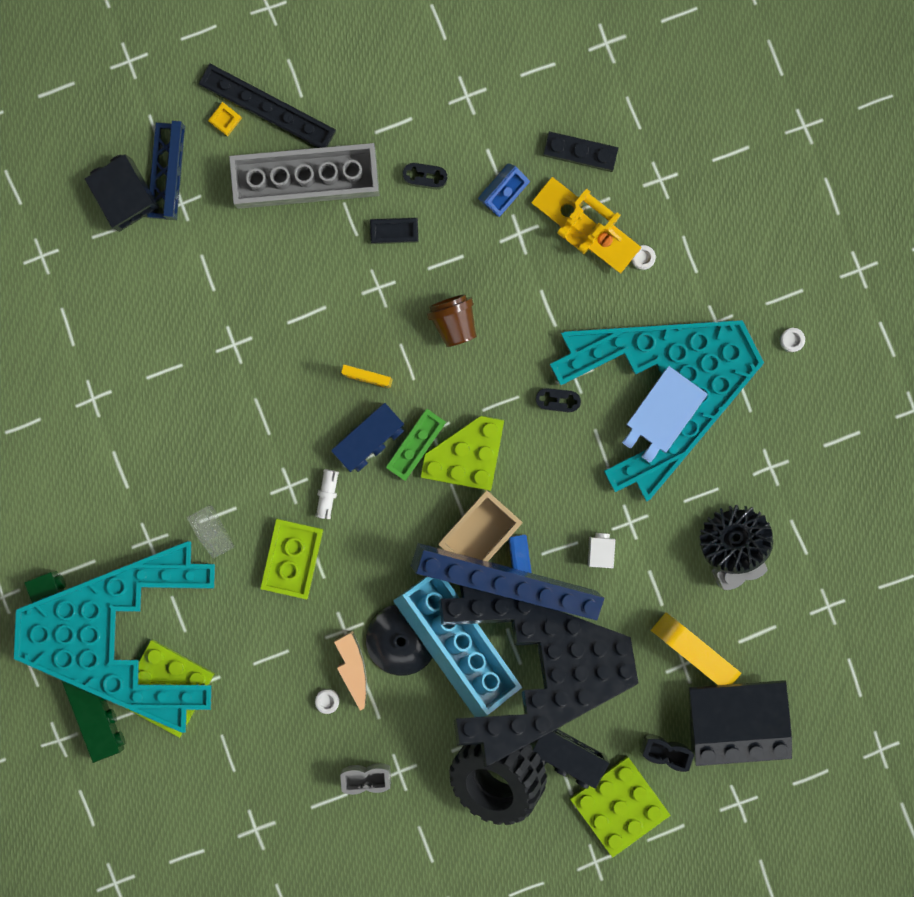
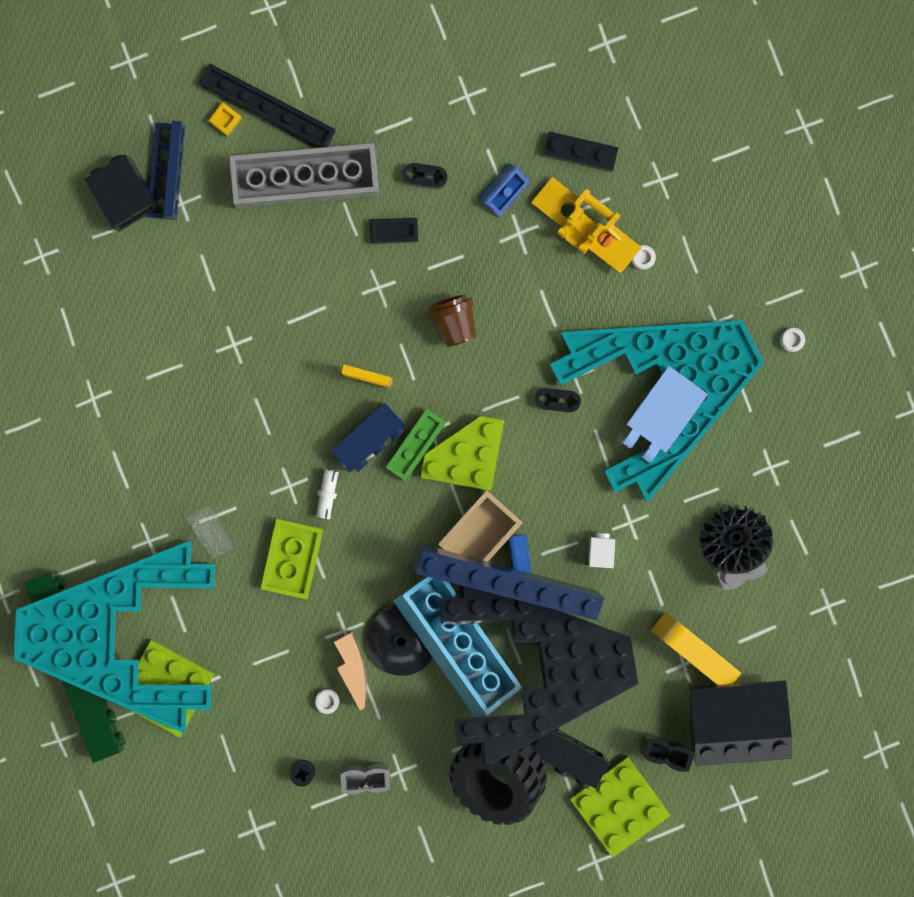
(302, 768): none -> black wheel

